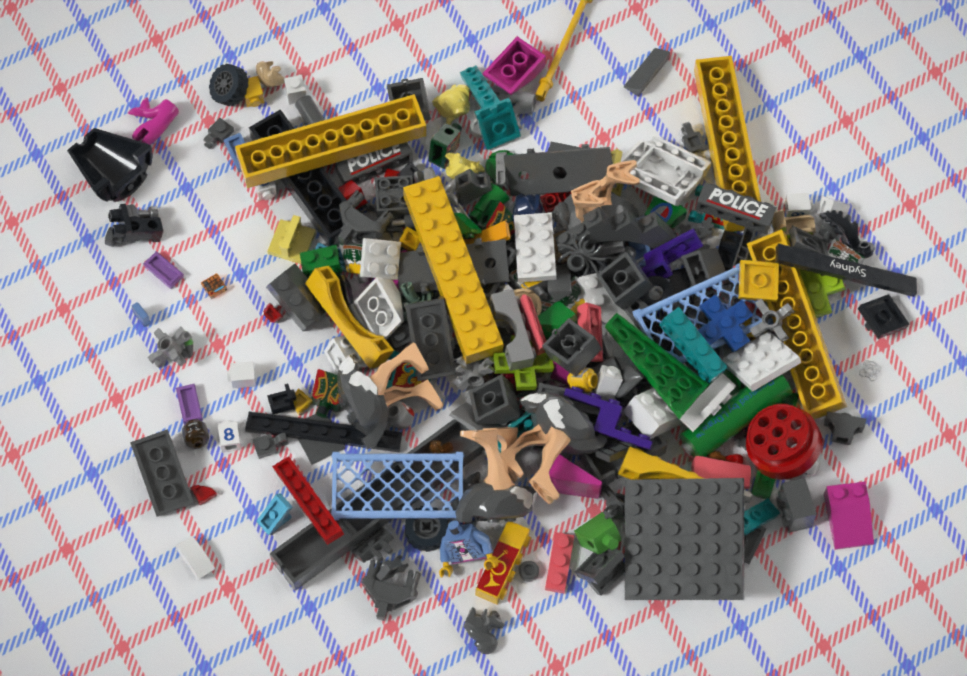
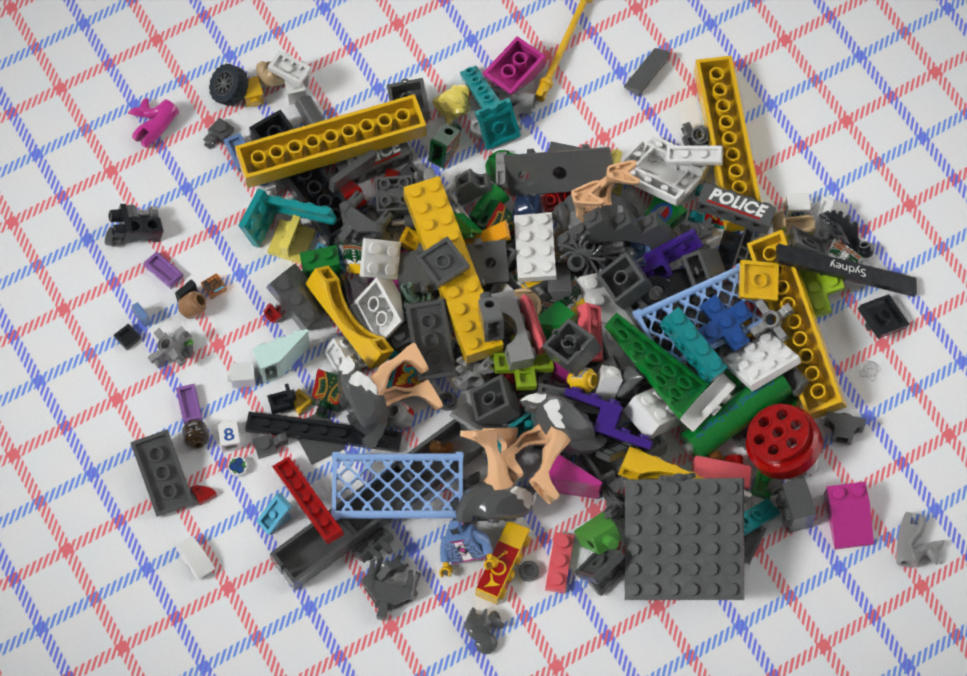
(112, 163): black cone -> none
(127, 336): none -> black tile
(185, 289): none -> black piece
(192, 305): none -> medium nougat head
(237, 466): none -> tile
(264, 208): none -> teal bracket
(279, 355): none -> light aqua slope
(290, 69): none -> white bracket
(352, 170): none -> dark grey tile
(425, 532): black wheel -> none
(442, 262): none -> dark grey plate
(448, 396): none -> dark grey plate
(459, 164): light yellow hair -> none
(490, 312): none -> dark grey torso
(677, 477): none -> dark grey animal
(694, 155): none -> white tile
(696, 134): none -> dark grey plate
(774, 486): none -> dark grey plate
(796, 380): none -> dark grey tile
(908, 535): none -> light grey piece

